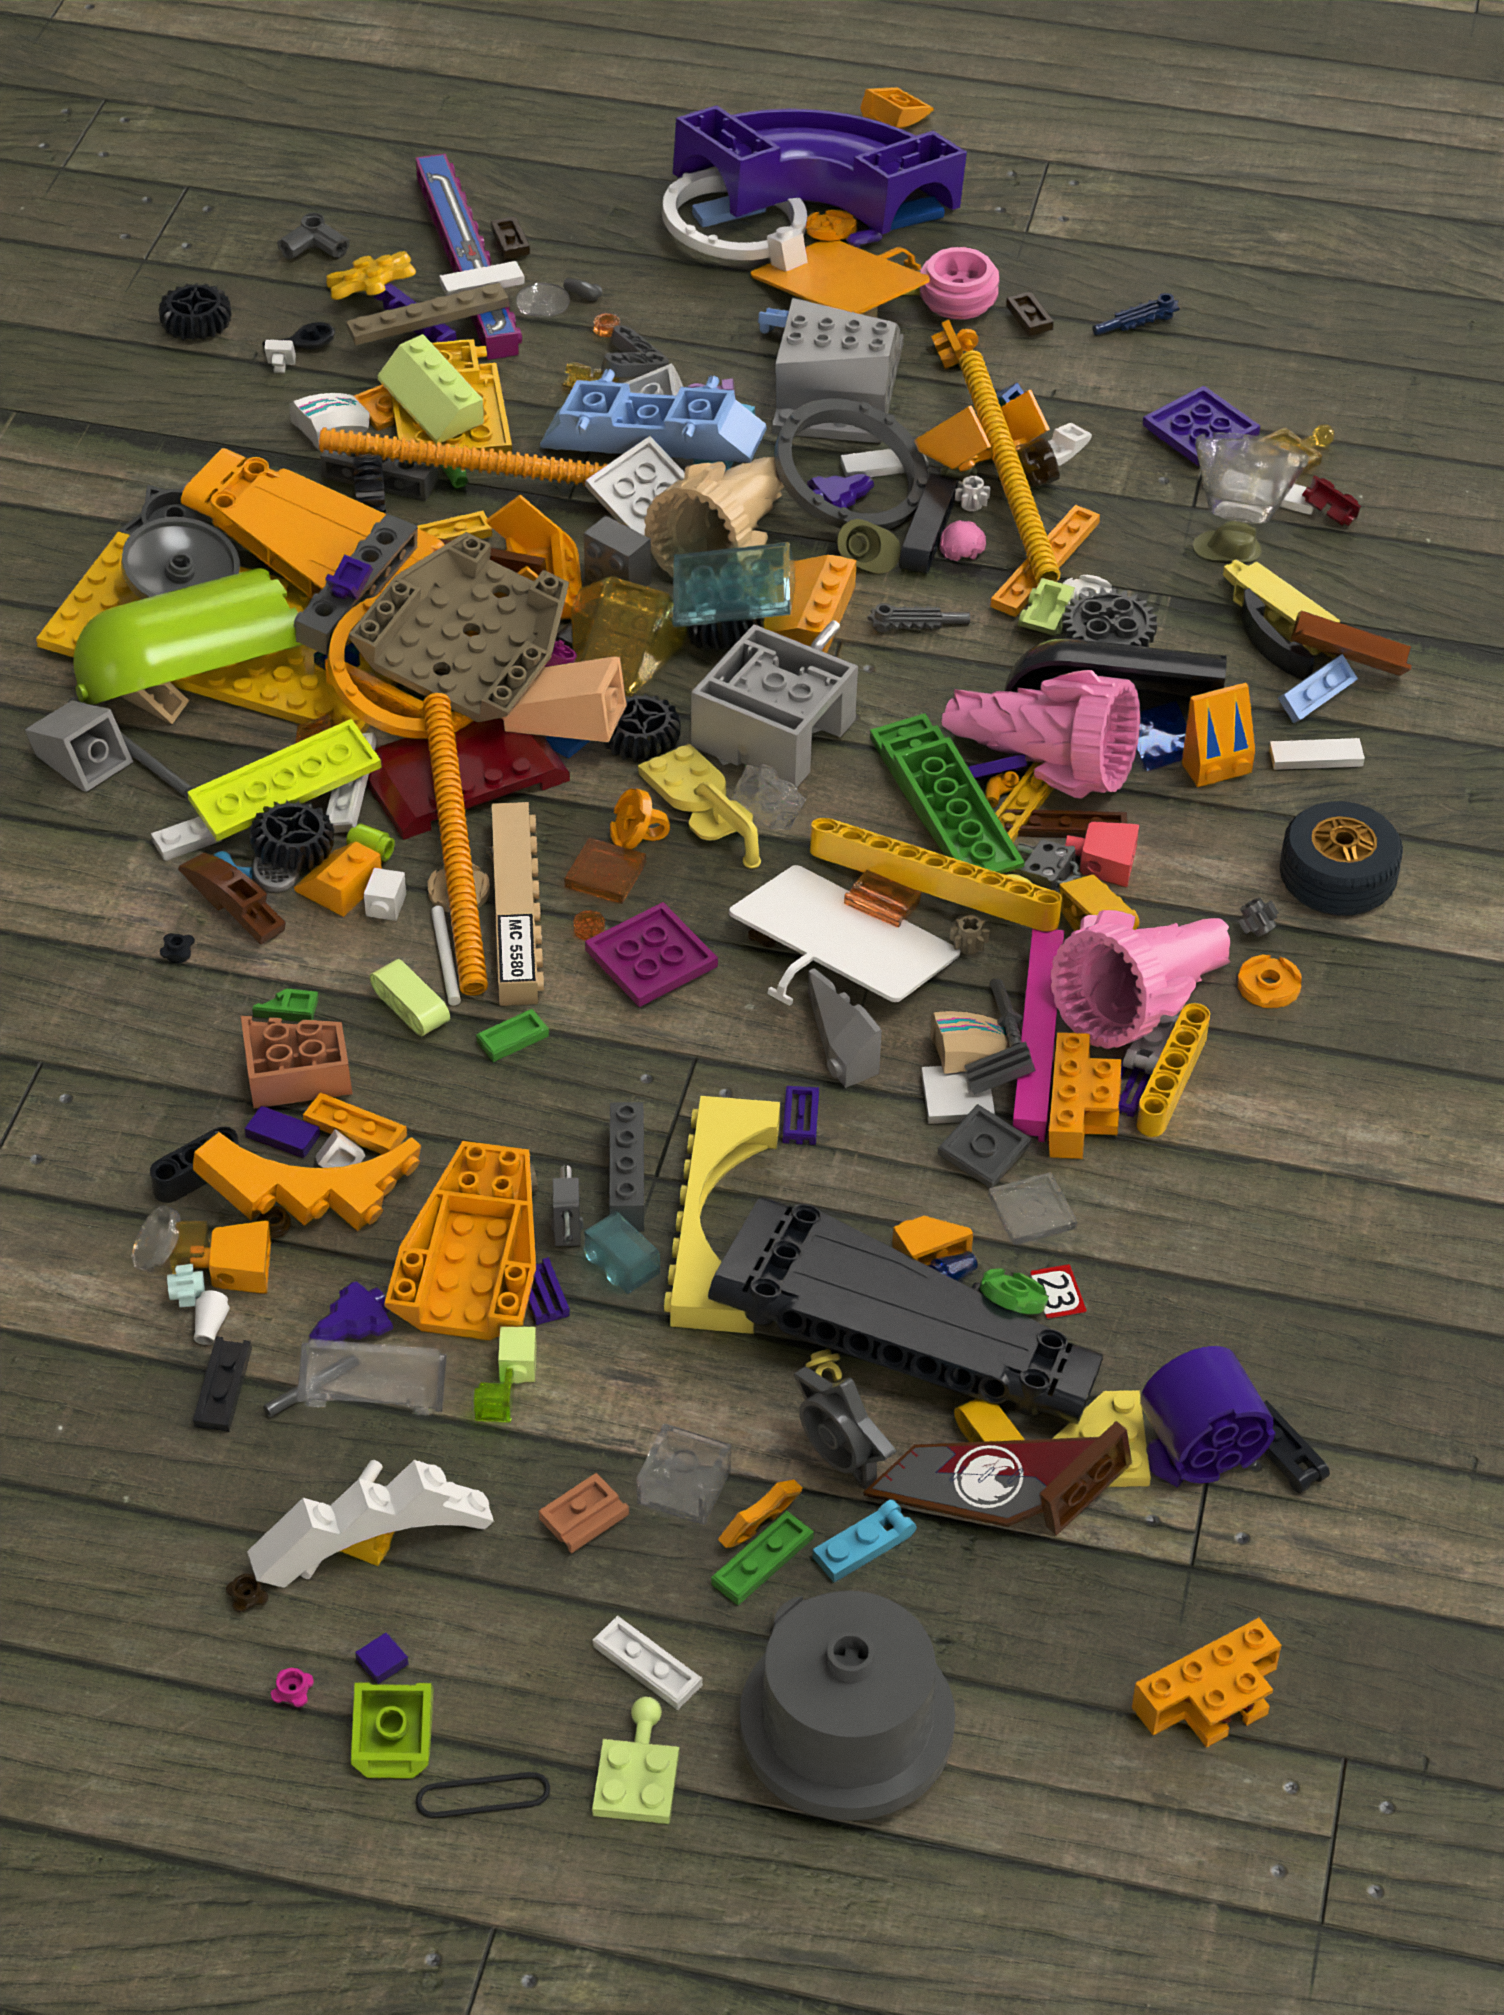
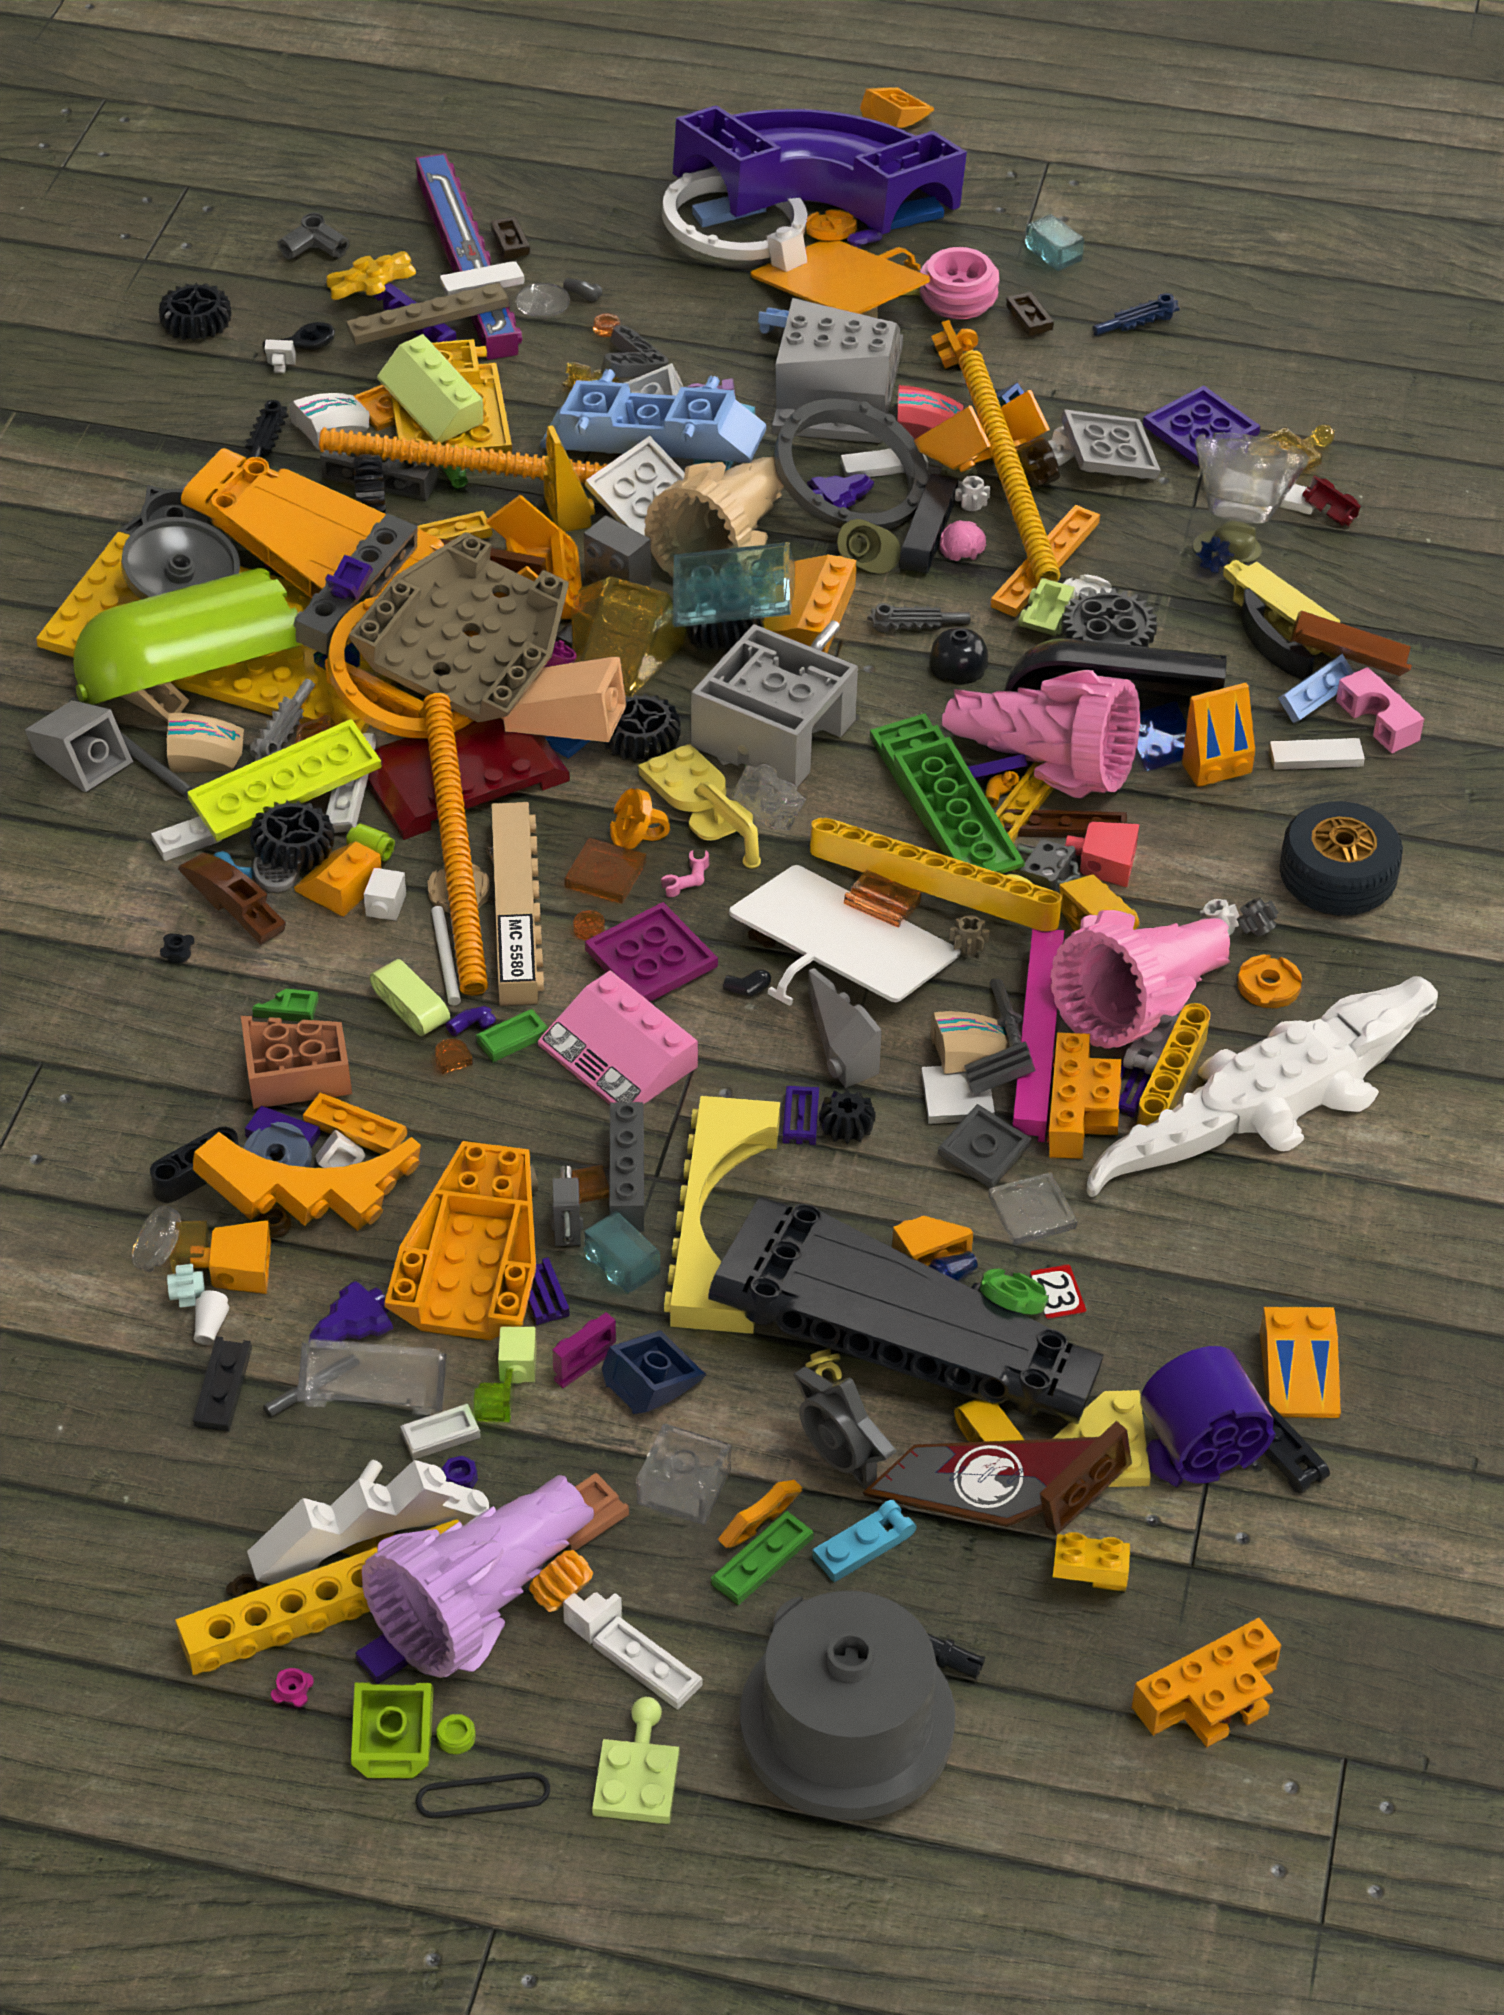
(202, 743): none -> tan slope
(266, 429): none -> black piece
(271, 1607): none -> yellow brick
(281, 723): none -> light grey piece
(281, 1136): none -> sand blue plate
(440, 1431): none -> white tile
(443, 1591): none -> lavender cone
(452, 1055): none -> clear orange tile
(456, 1734): none -> lime tile
(461, 1471): none -> dark purple tile
(469, 1017): none -> dark purple arm
(560, 1580): none -> light orange gear
(563, 489): none -> yellow wedge
(583, 1350): none -> magenta plate
(592, 1183): none -> clear orange tile
(592, 1615): none -> white panel
(620, 1043): none -> bright pink slope
(649, 1371): none -> dark blue slope
(675, 884): none -> bright pink arm
(749, 985): none -> black arm
(847, 1116): none -> black gear
(923, 409): none -> coral slope
(956, 1657): none -> black pin
(959, 656): none -> black cylinder
(1054, 242): none -> clear light blue brick
(1092, 1560): none -> yellow plate
(1110, 444): none -> light grey plate
(1209, 548): none -> clear blue gear
(1220, 909): none -> white gear
(1277, 1081): none -> white animal
(1301, 1361): none -> light orange slope
(1396, 721): none -> bright pink arch

